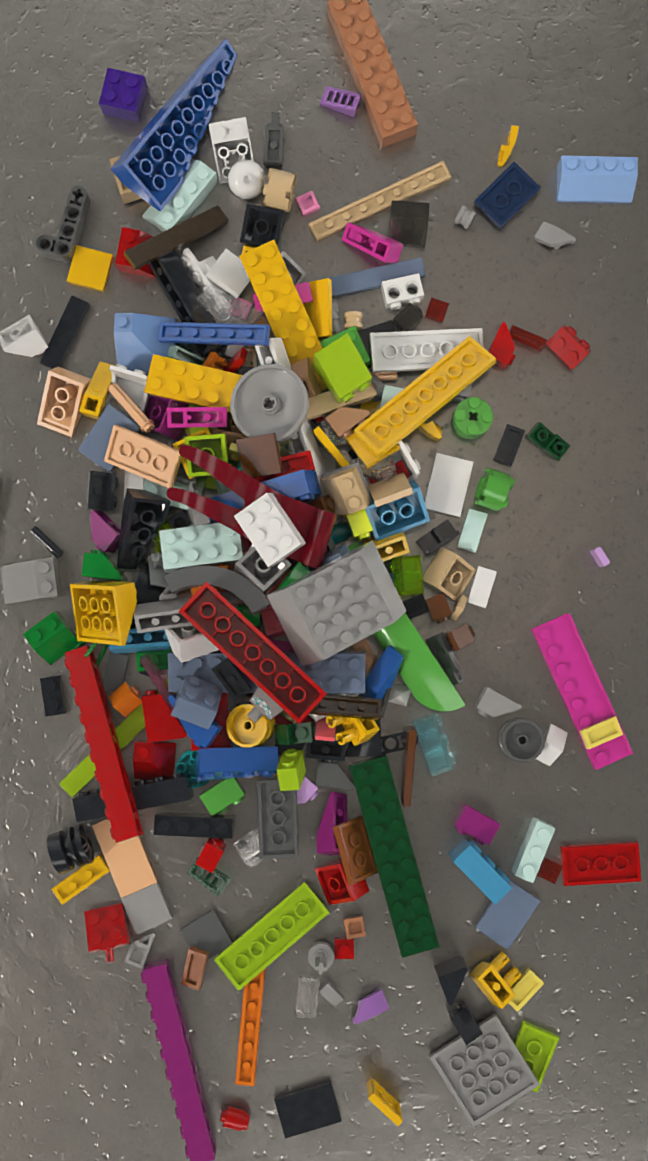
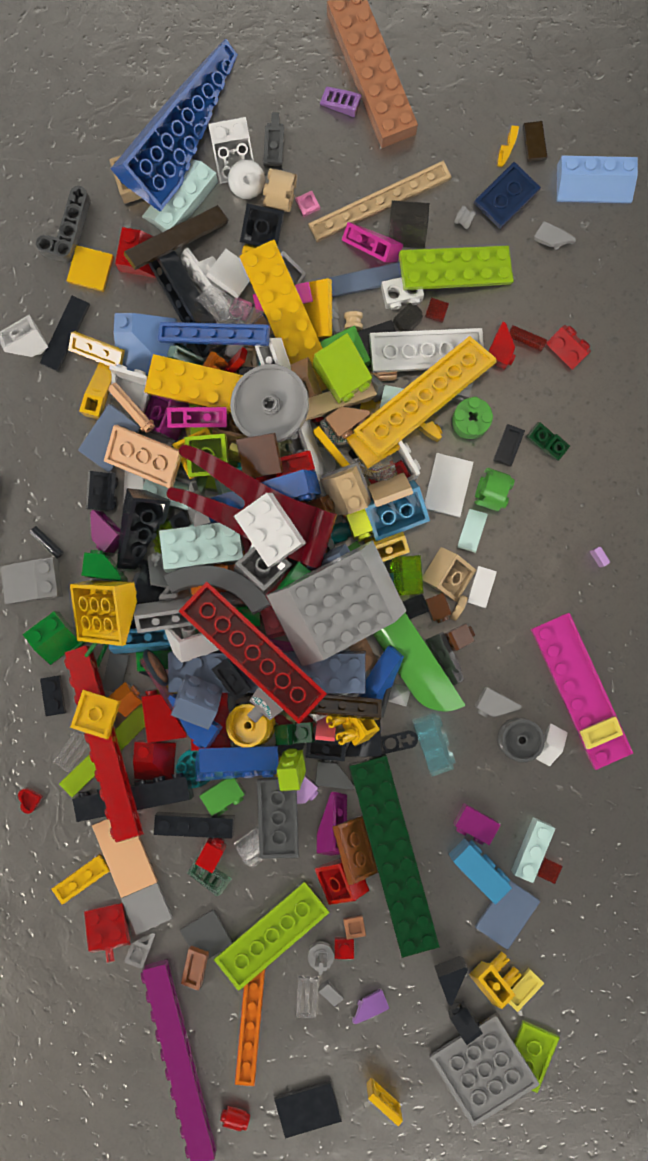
(29, 800): none -> red tile
(62, 400): light nougat slope -> none
(70, 848): black wheel -> none
(95, 349): none -> tile
(95, 714): none -> yellow tile
(123, 94): dark purple brick -> none
(155, 667): none -> wheel
(408, 768): reddish brown tile -> none
(437, 537): black panel -> none
(455, 267): none -> lime plate
(535, 141): none -> dark brown tile
(600, 863): red tile -> none

